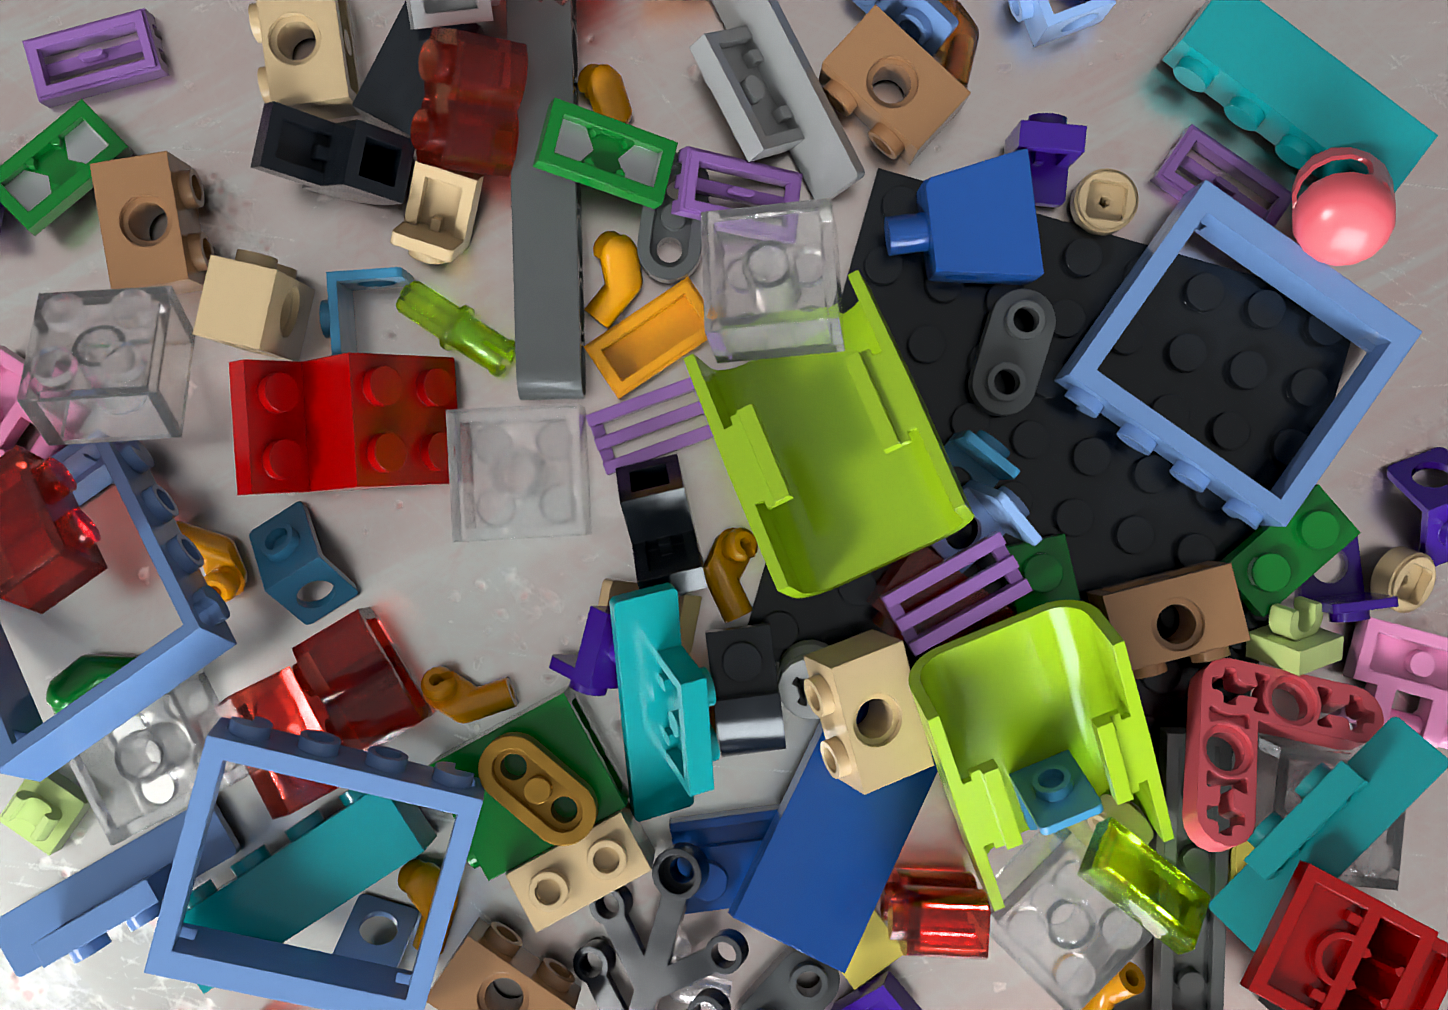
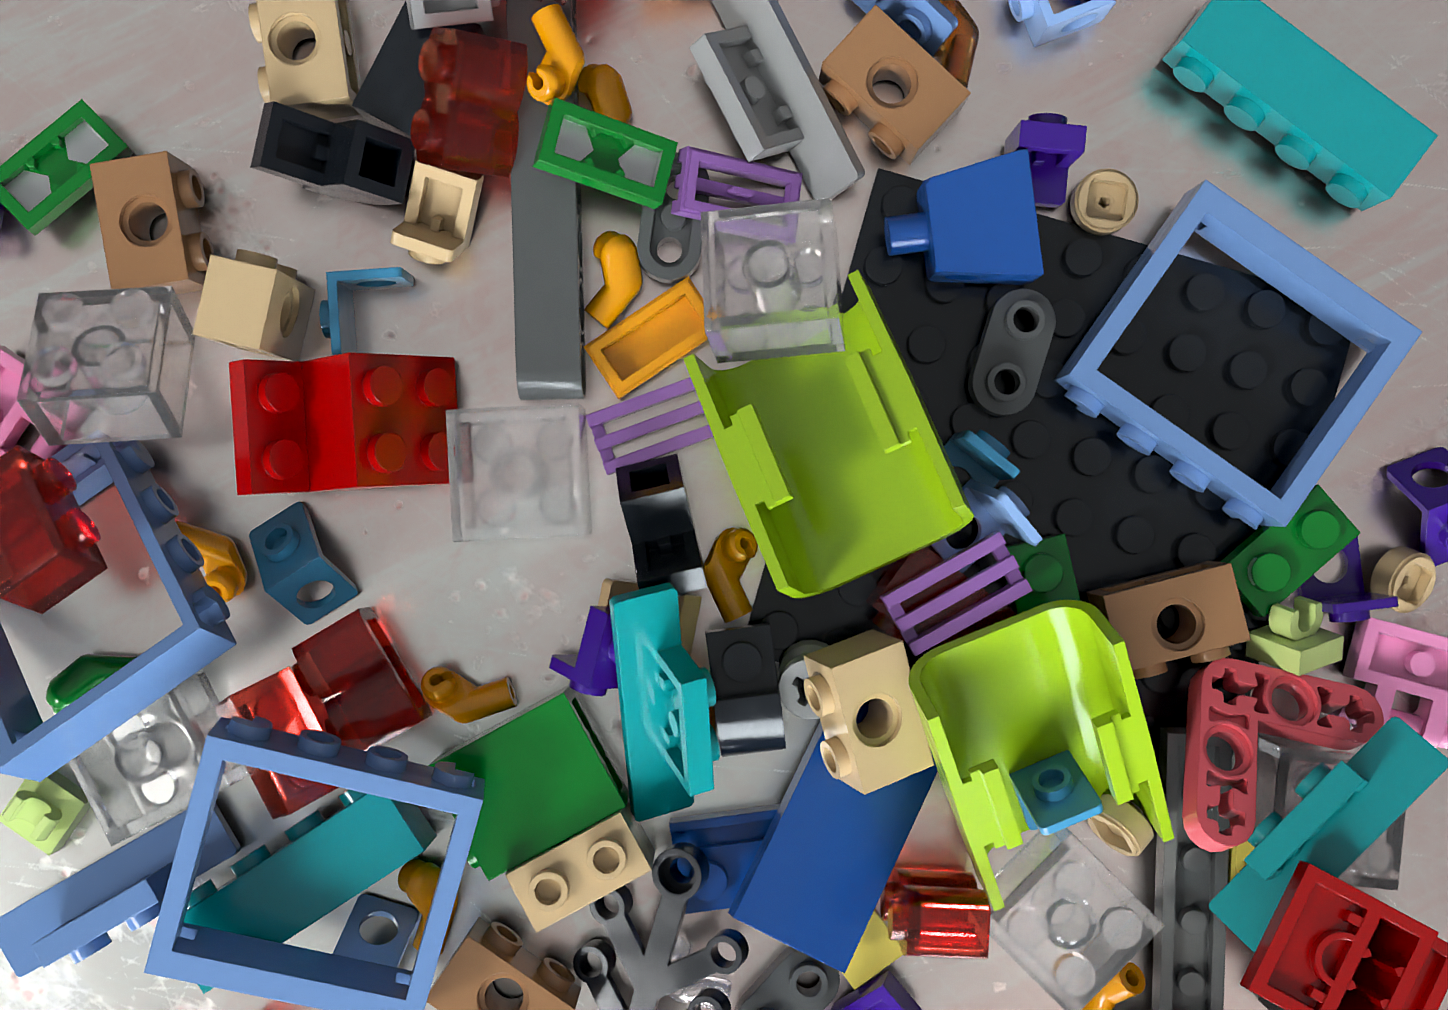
(103, 81): medium lavender tile -> none
(456, 327): clear neon green axle -> none
(533, 793): pearl gold plate -> none
(562, 60): none -> light orange arm
(1145, 885): clear neon green tile -> none
(1229, 162): medium lavender tile -> none
(1344, 213): coral helmet -> none

